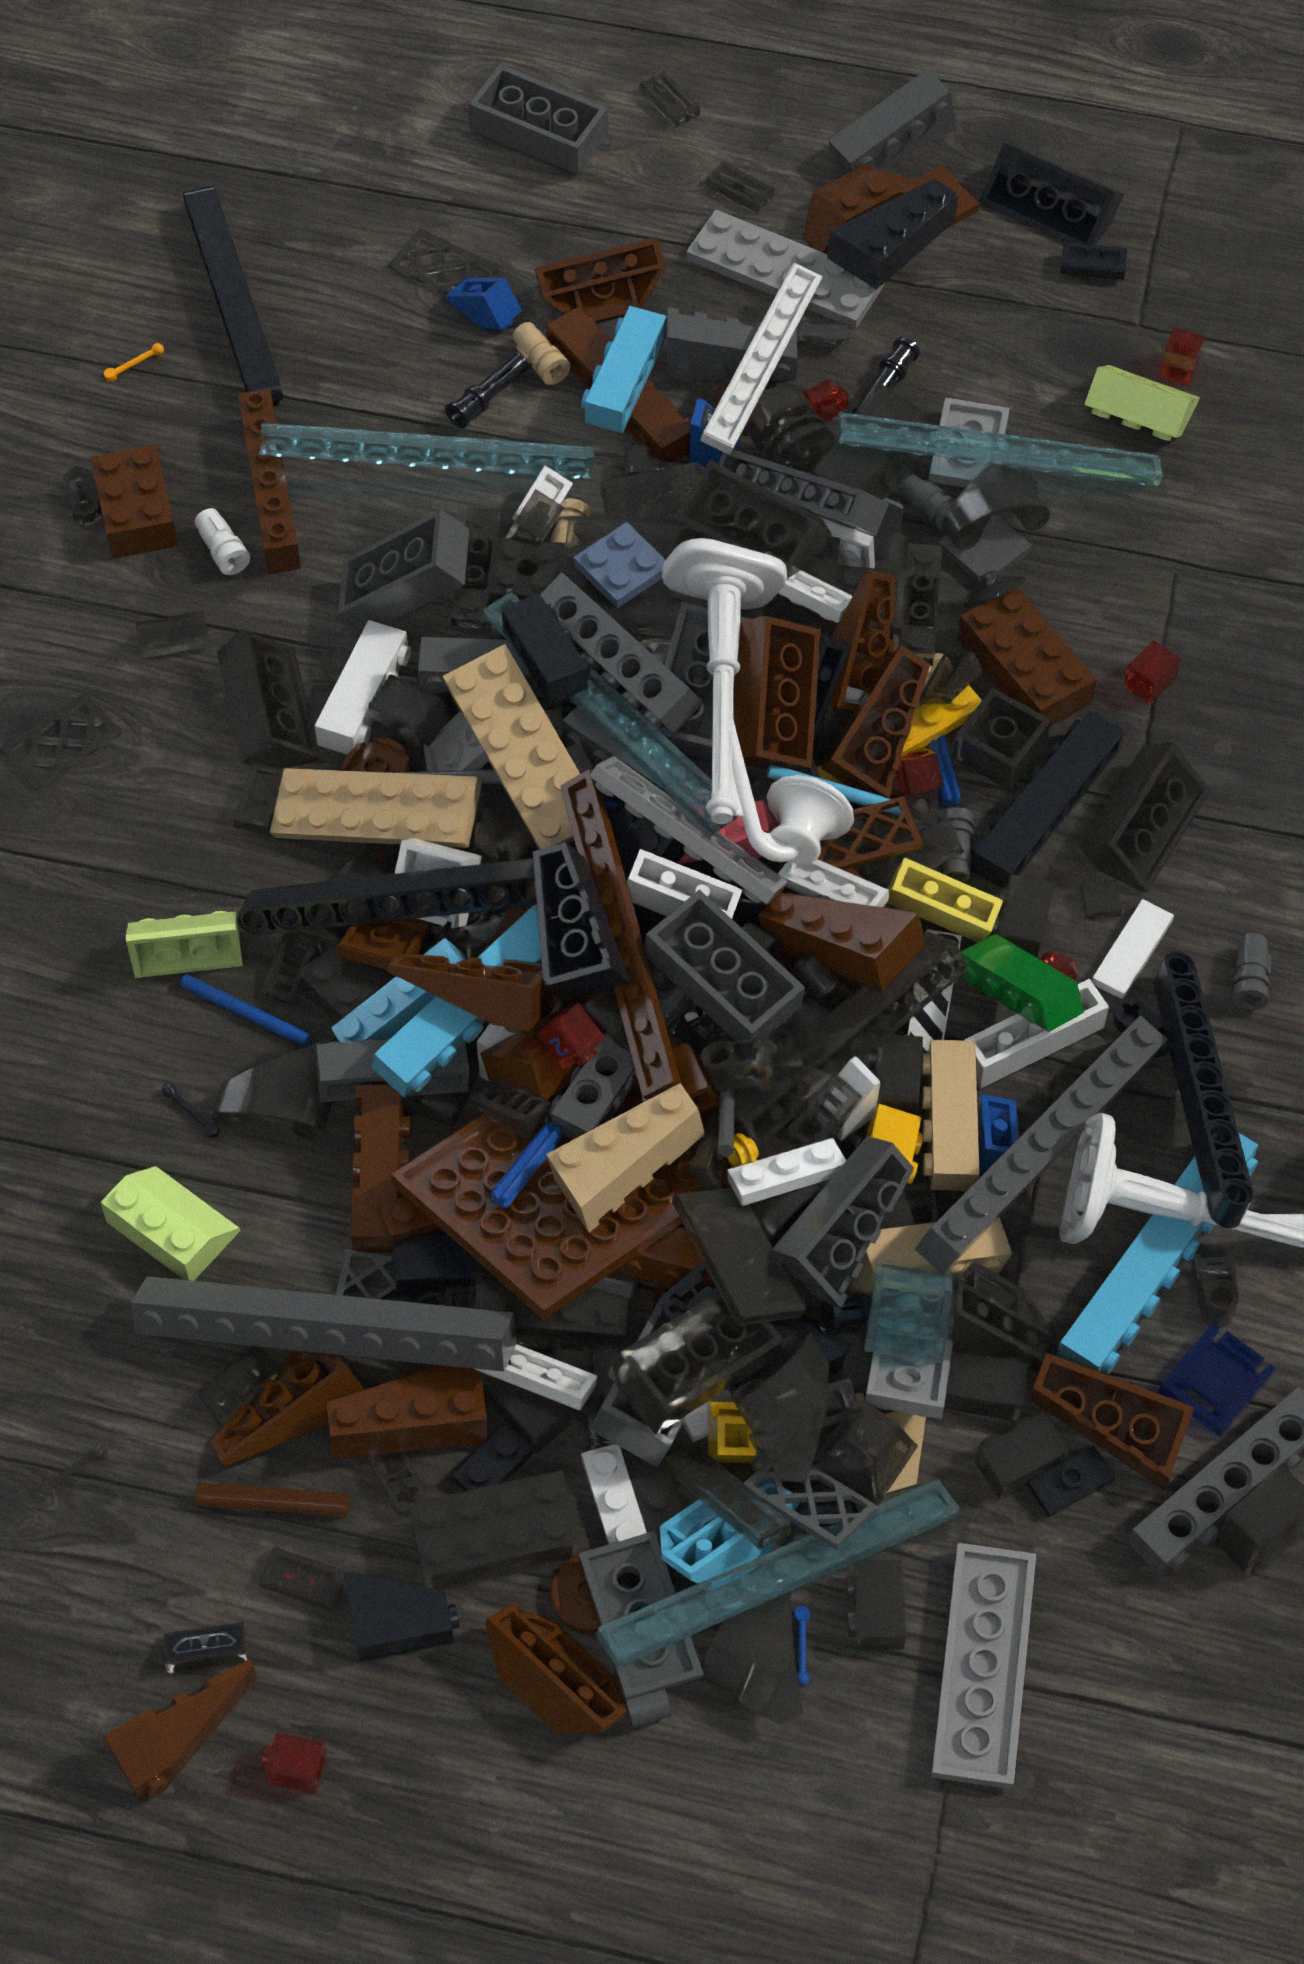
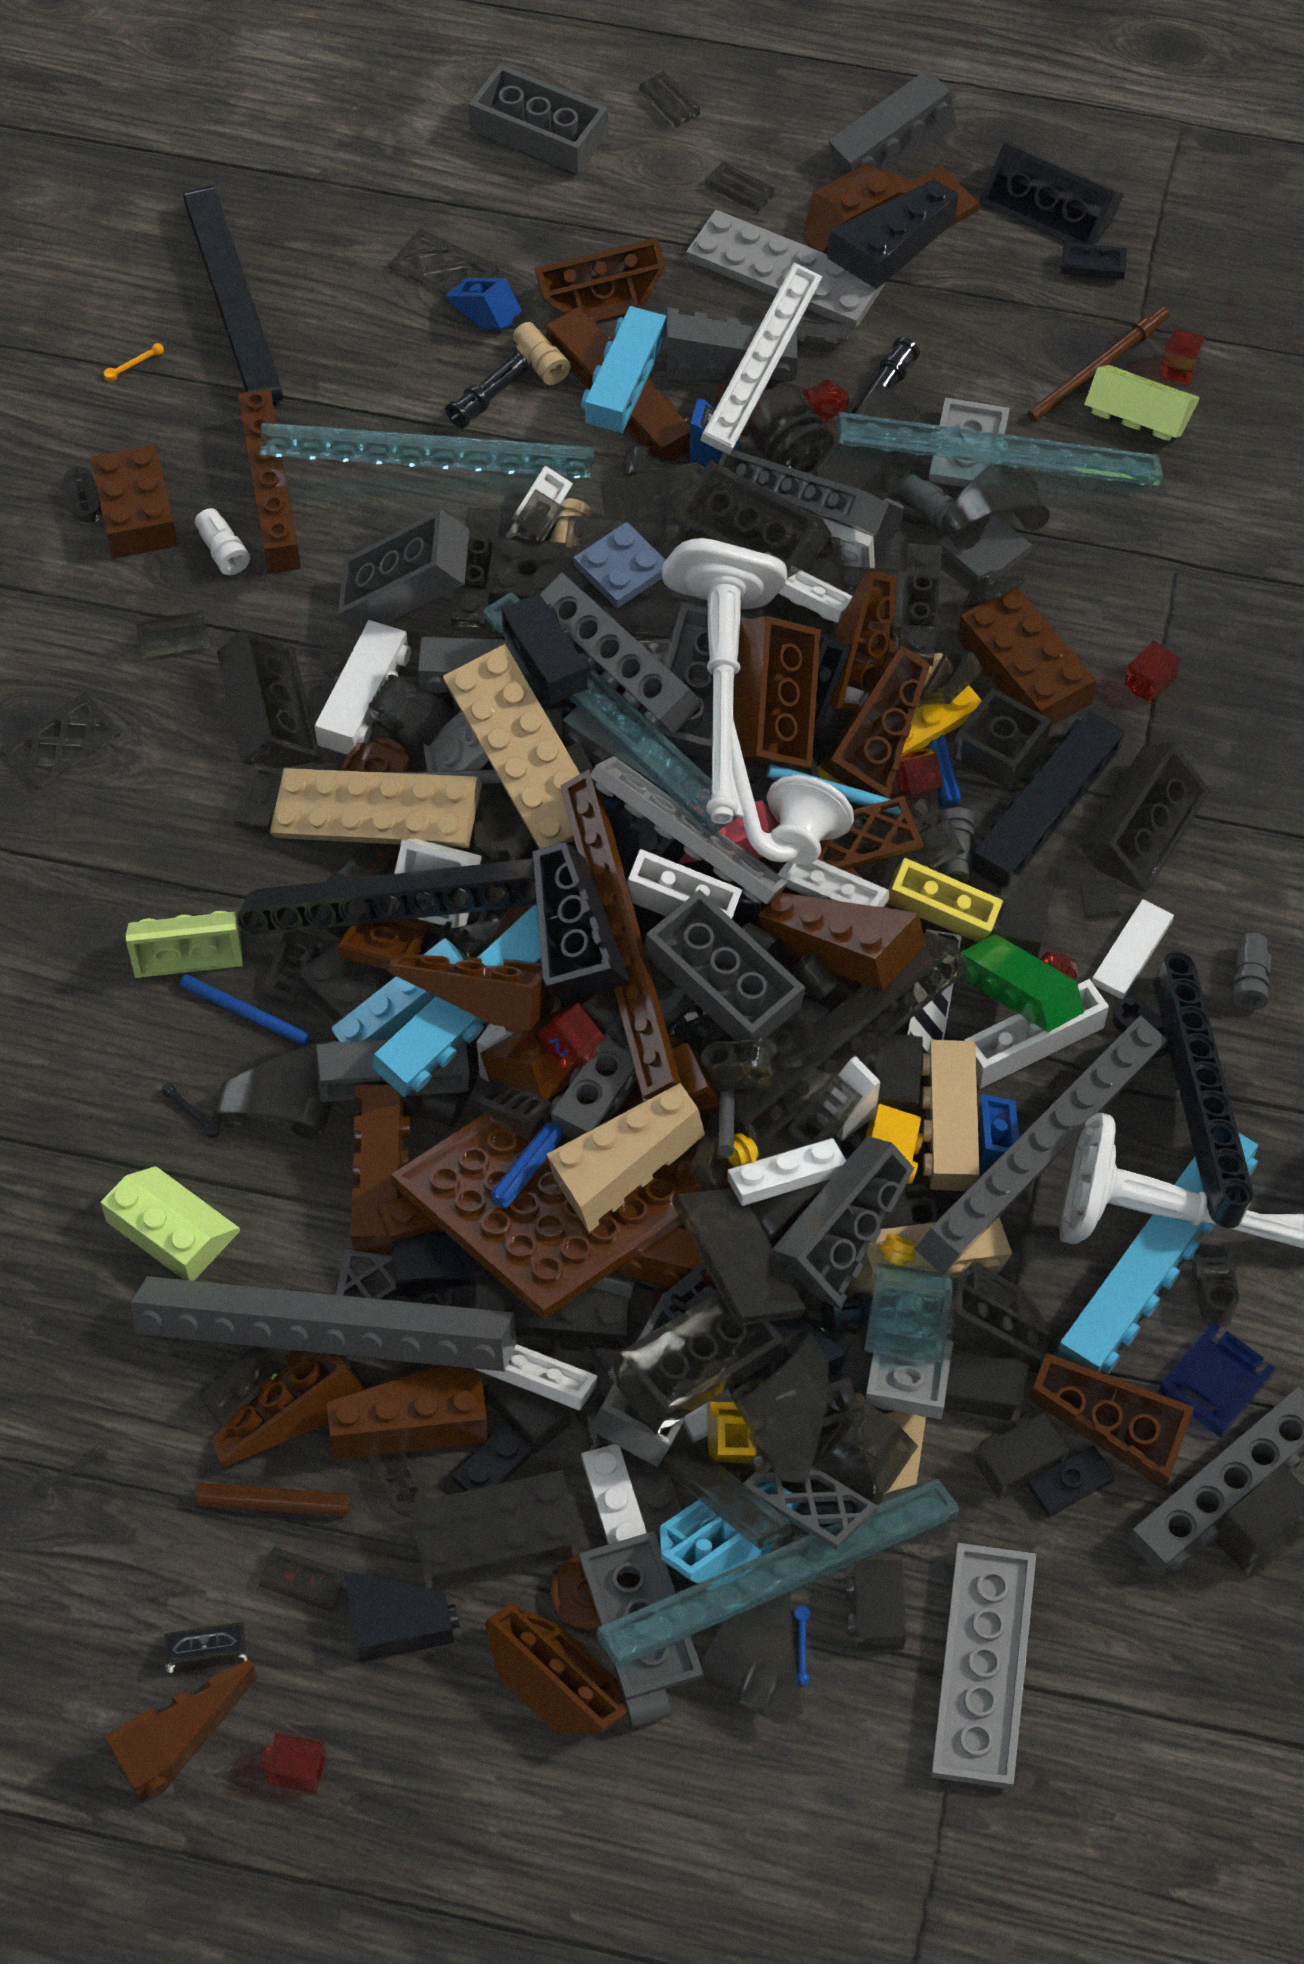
(897, 1249): none -> yellow plate
(1140, 332): none -> reddish brown bar

